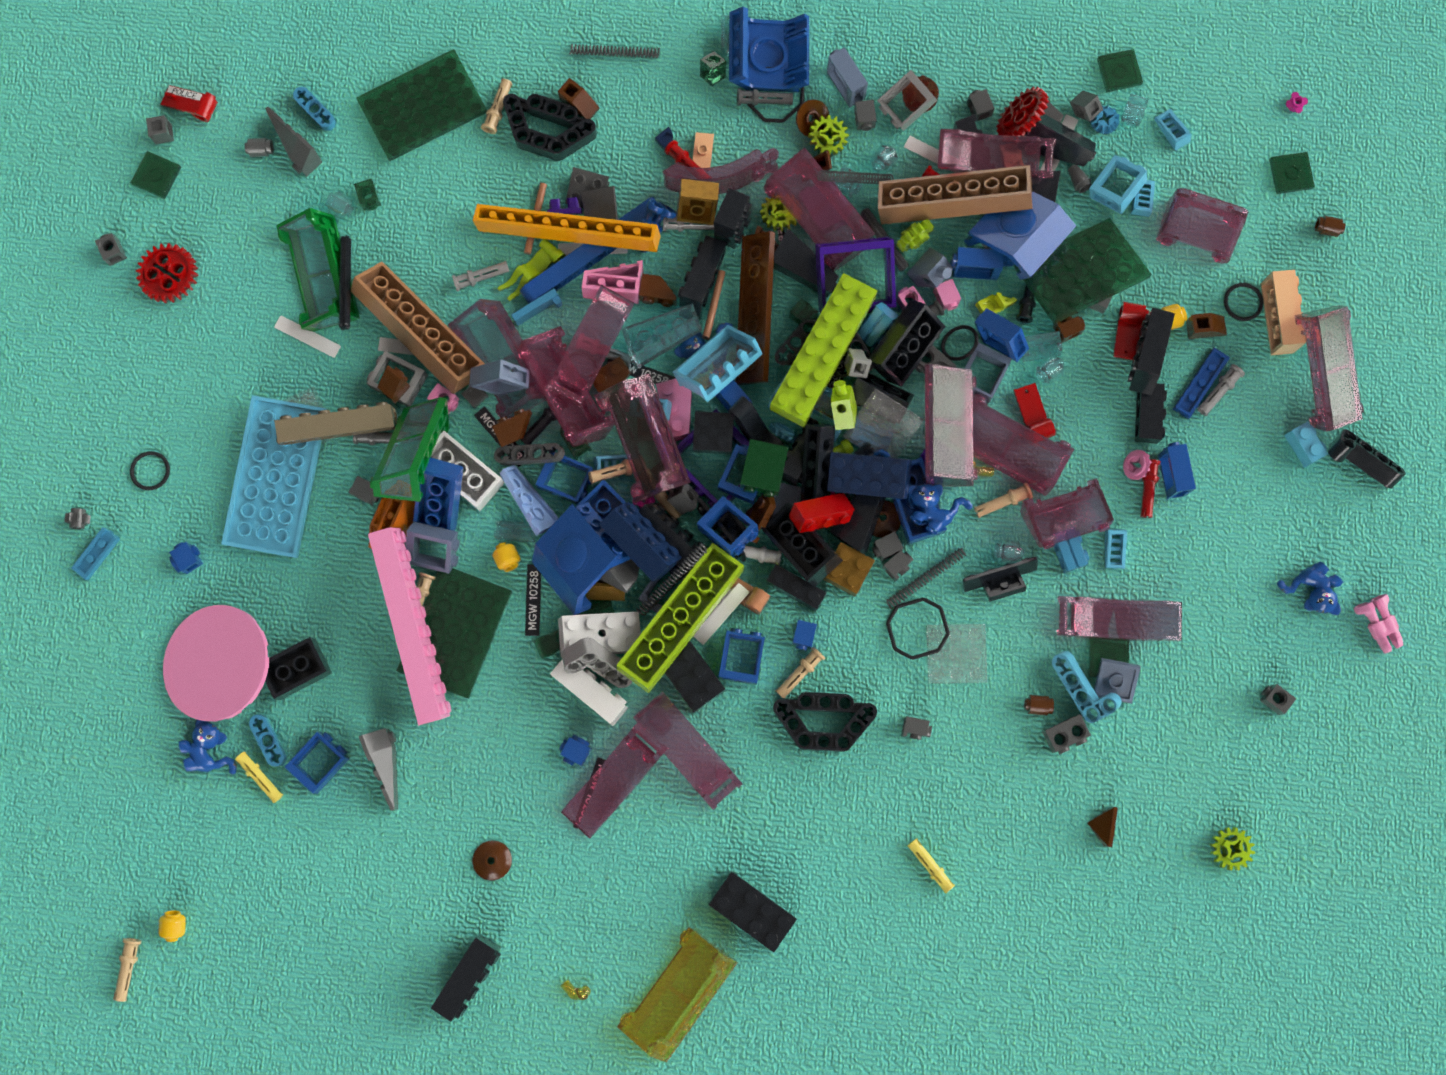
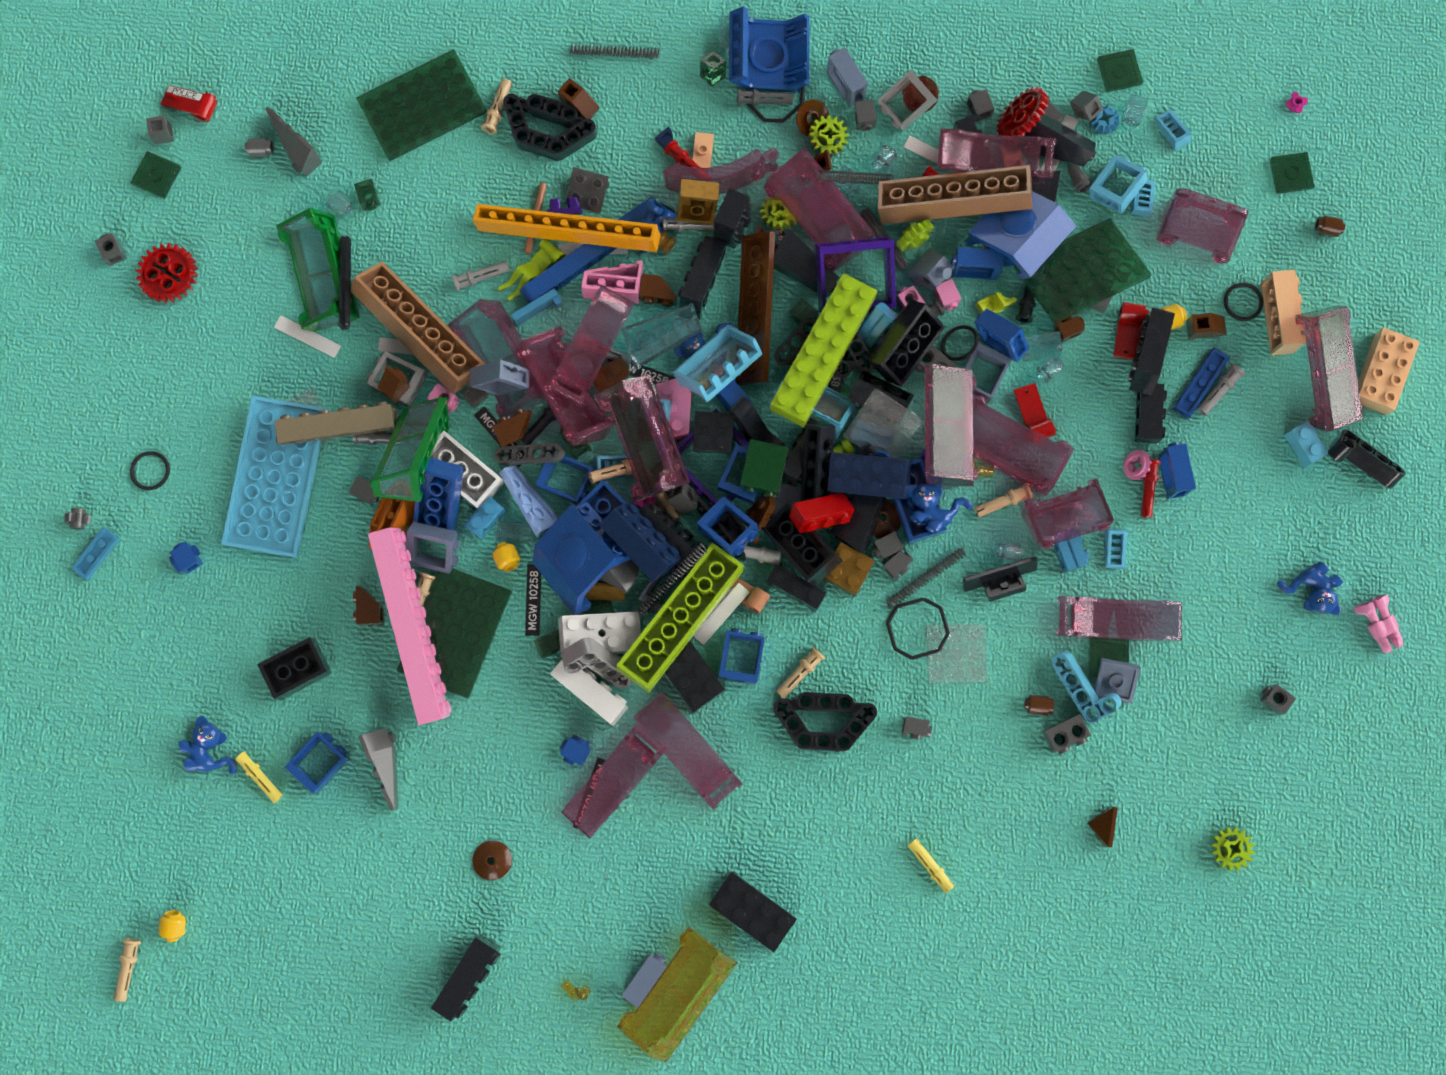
(215, 663): bright pink tile -> none
(259, 738): dark azure beam -> none
(313, 101): dark azure beam -> none
(368, 609): none -> reddish brown slope
(485, 518): none -> dark azure brick
(600, 203): dark grey piece -> none
(645, 978): none -> sand blue window
(666, 243): none -> pearl gold wheel
(713, 305): nougat bar -> none
(783, 432): medium azure gear -> none
(804, 635): blue brick -> none
(843, 400): lime torso -> none
(856, 363): light grey brick -> none
(1386, 370): none -> light nougat brick

